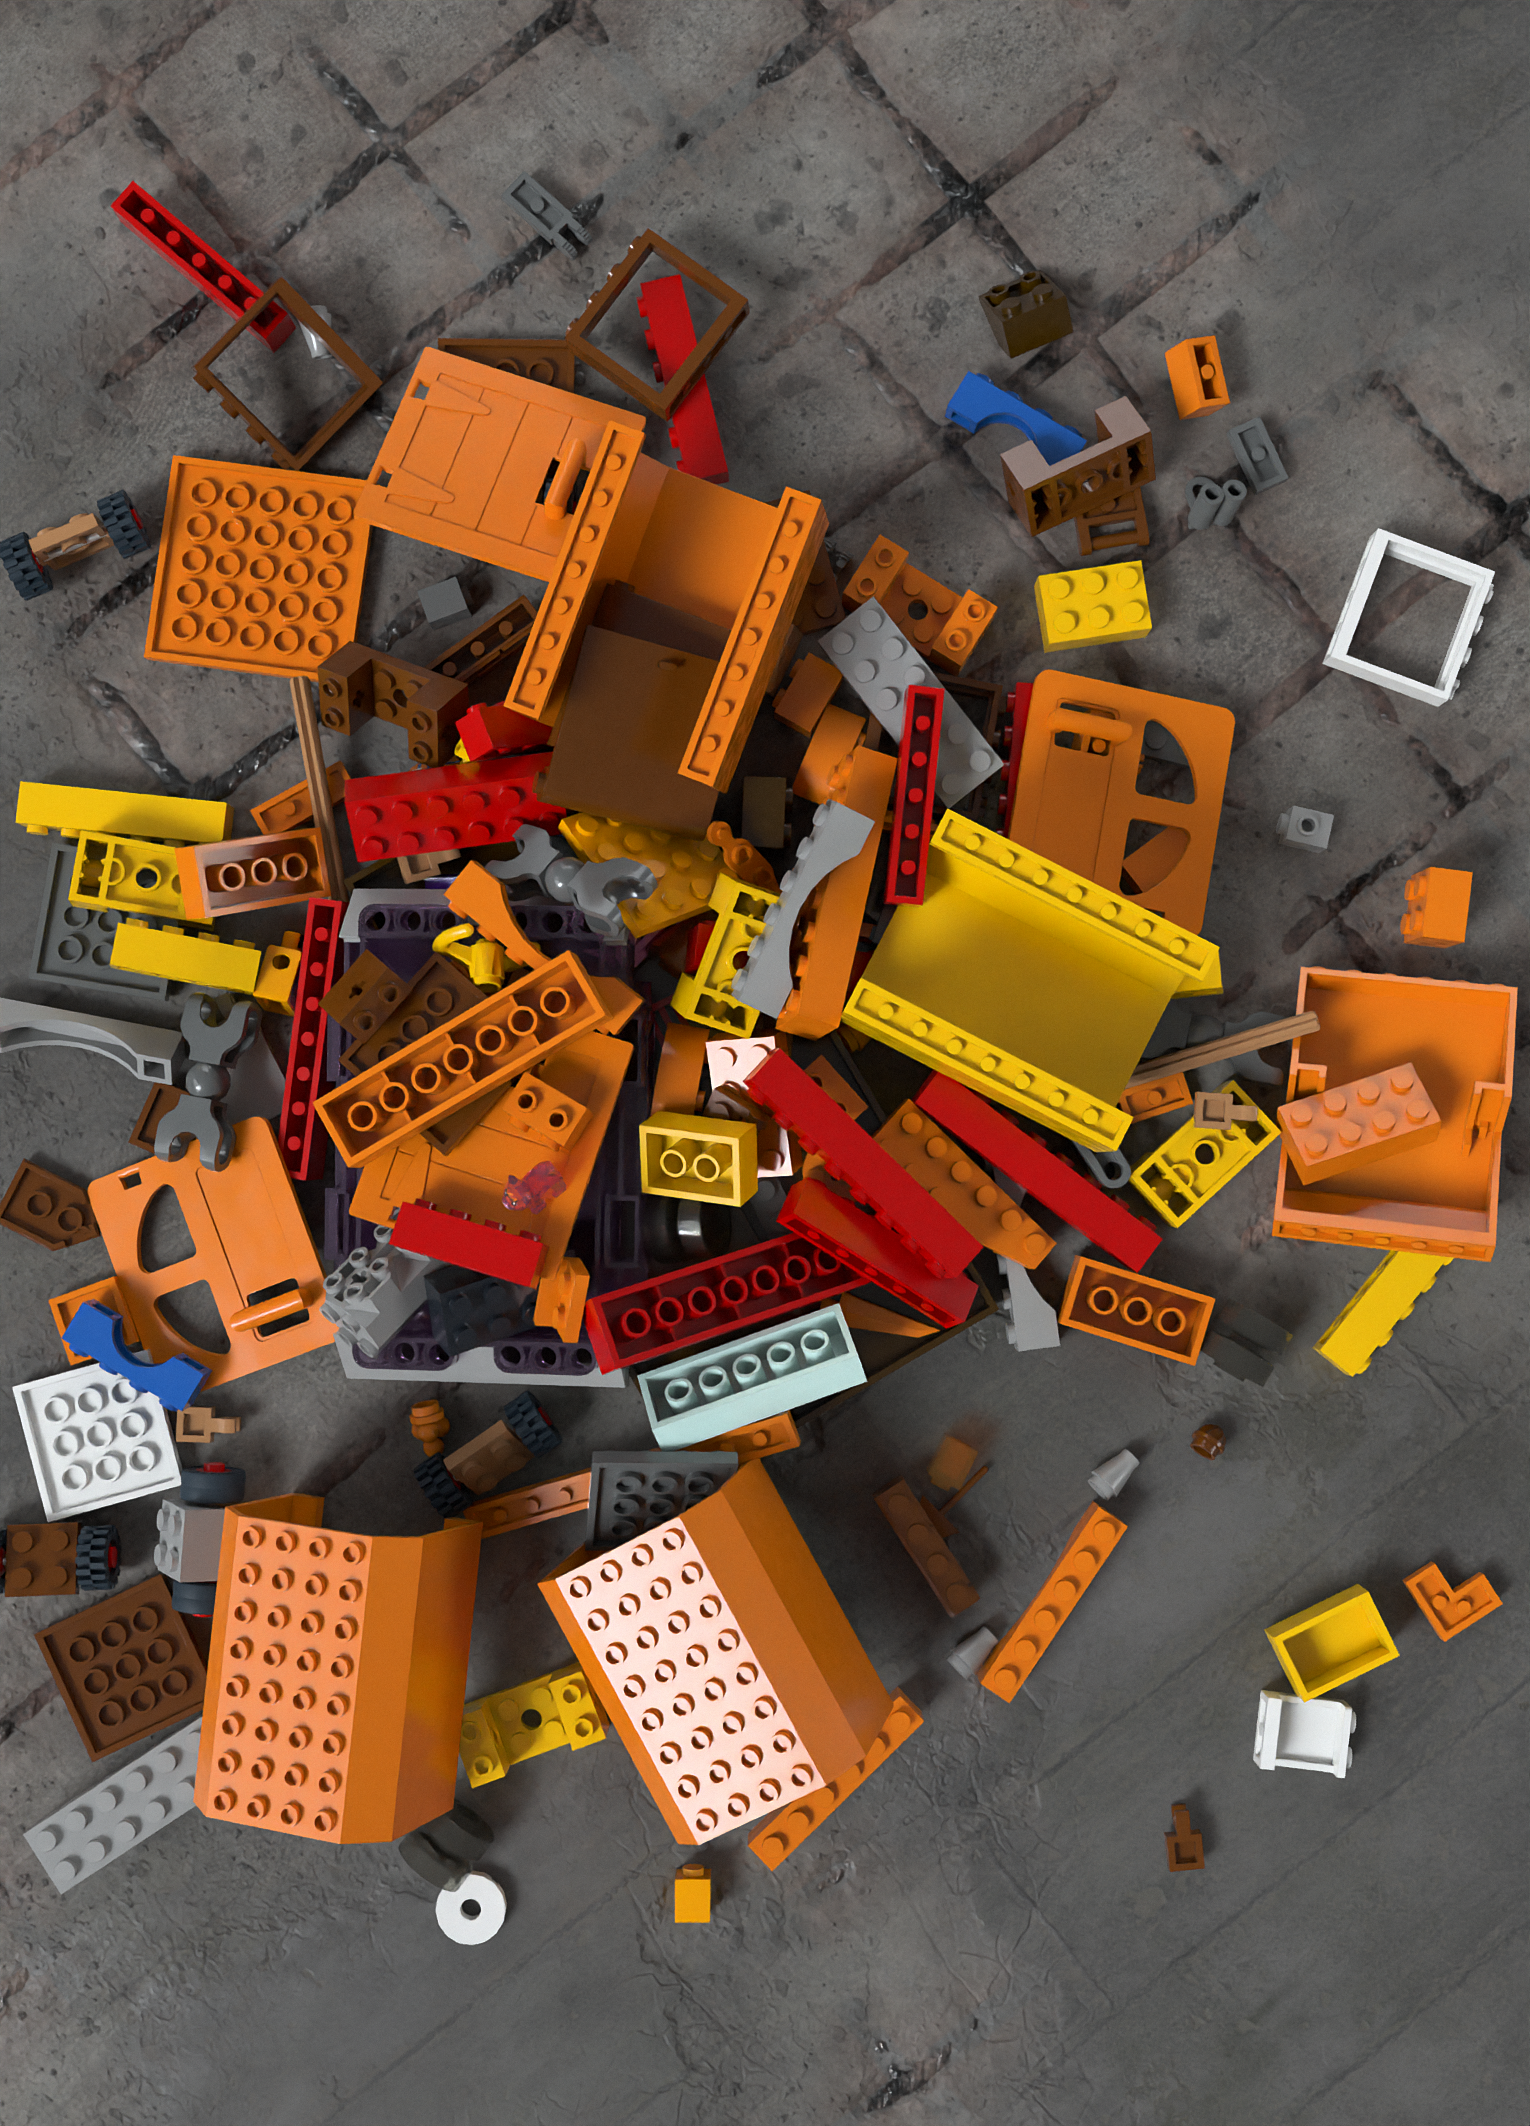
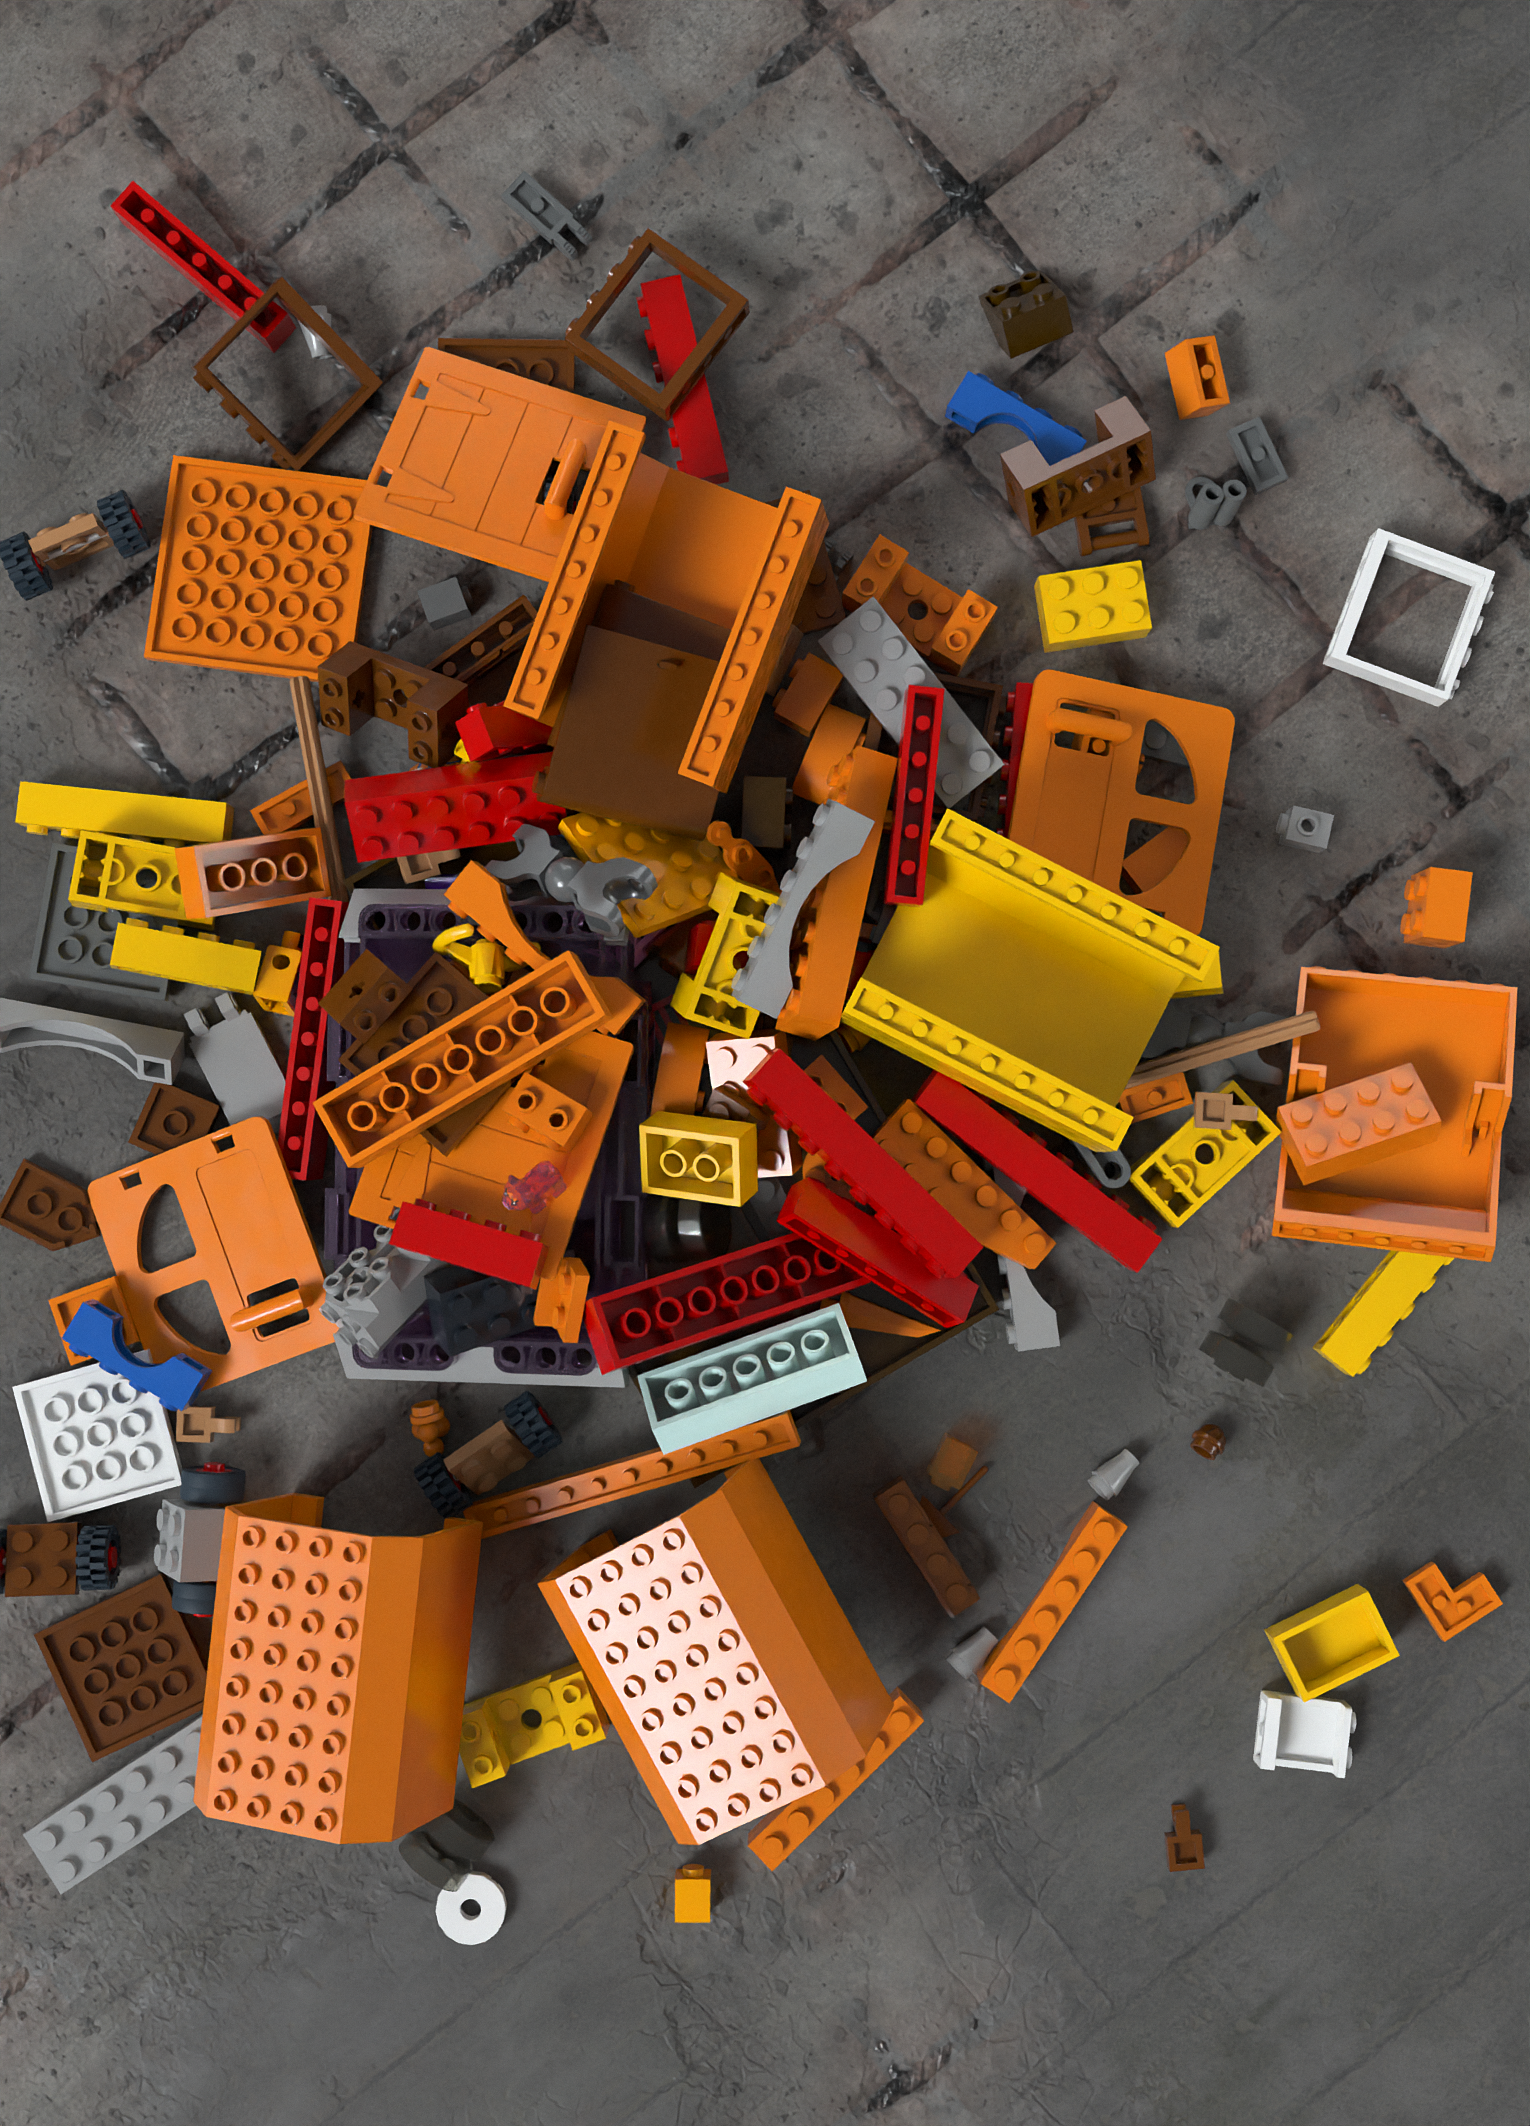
(208, 1082): dark grey piece -> none
(646, 1488): dark grey plate -> none
(1135, 1310): orange brick -> none

